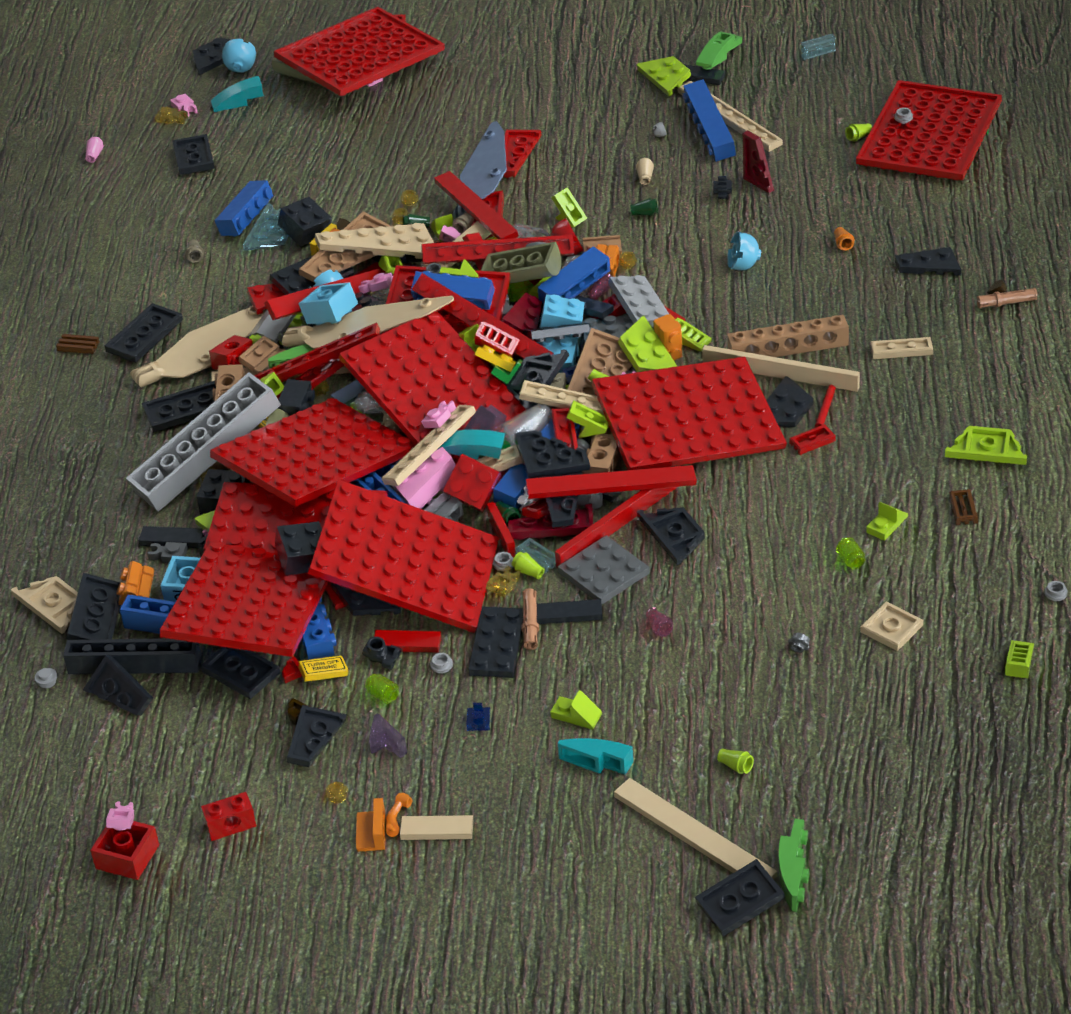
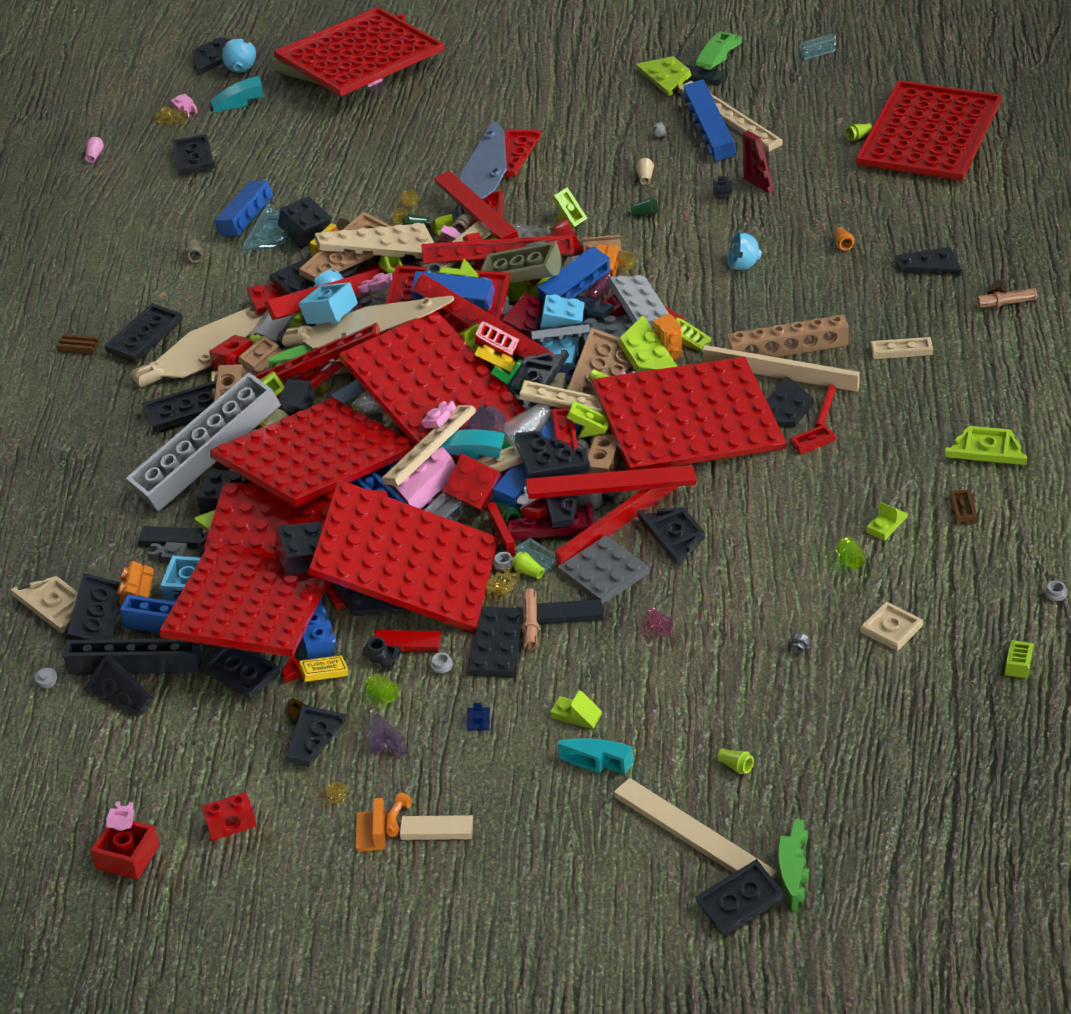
(903, 115): light grey plate -> none

